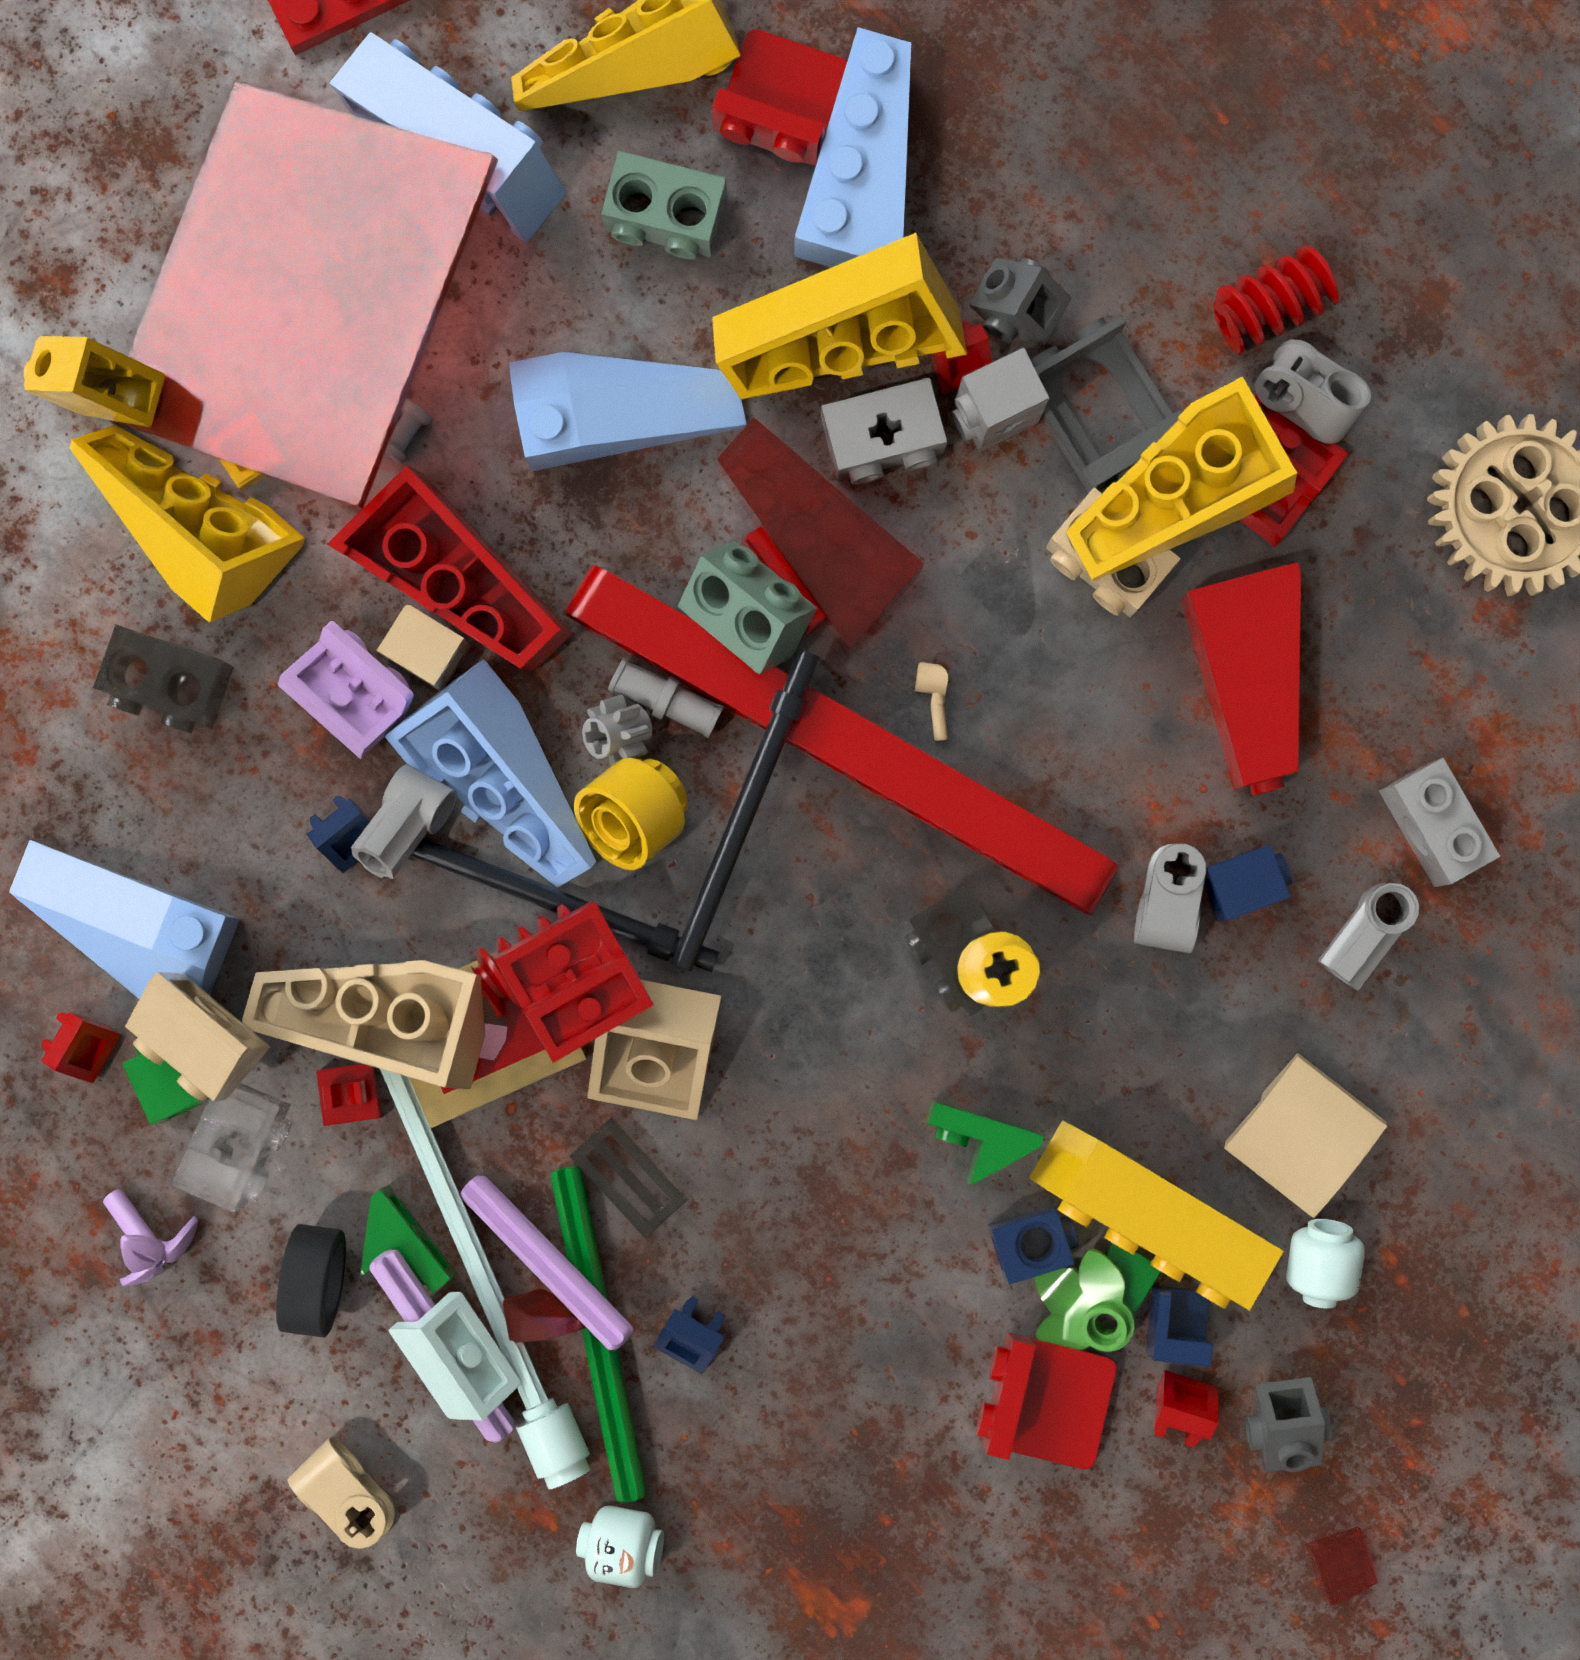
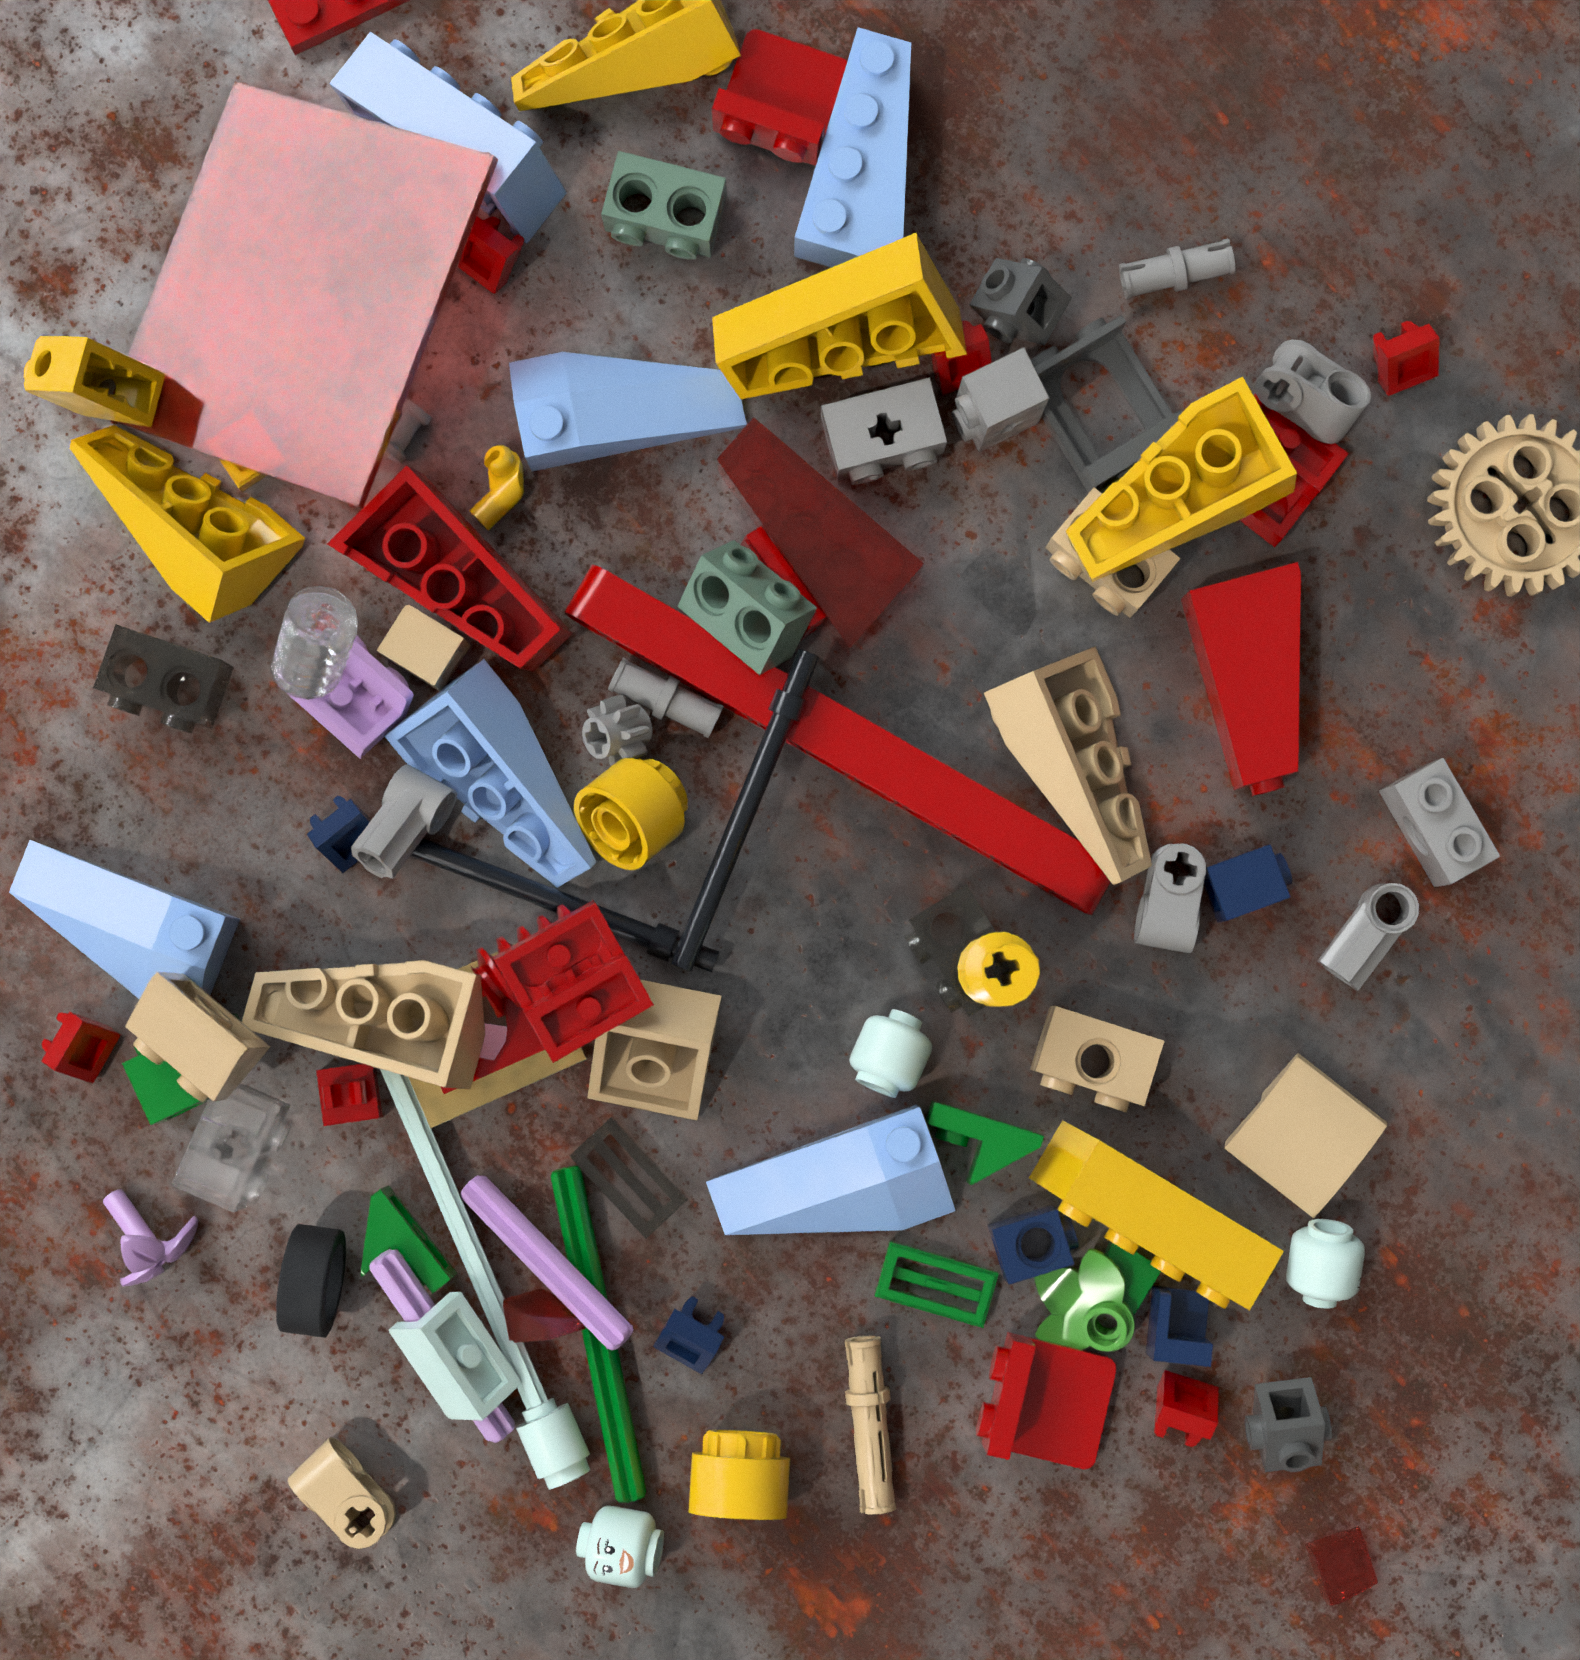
(314, 642): none -> clear piece
(489, 254): none -> red tile
(505, 486): none -> yellow arm
(739, 1476): none -> yellow piece
(852, 1181): none -> light blue wedge
(871, 1436): none -> tan pin
(890, 1053): none -> light aqua head
(934, 680): tan hand -> none
(982, 1296): none -> green tile
(1067, 743): none -> tan wedge
(1130, 1054): none -> tan brick
(1177, 268): none -> light grey pin
(1273, 295): red piece -> none
(1406, 358): none -> red tile

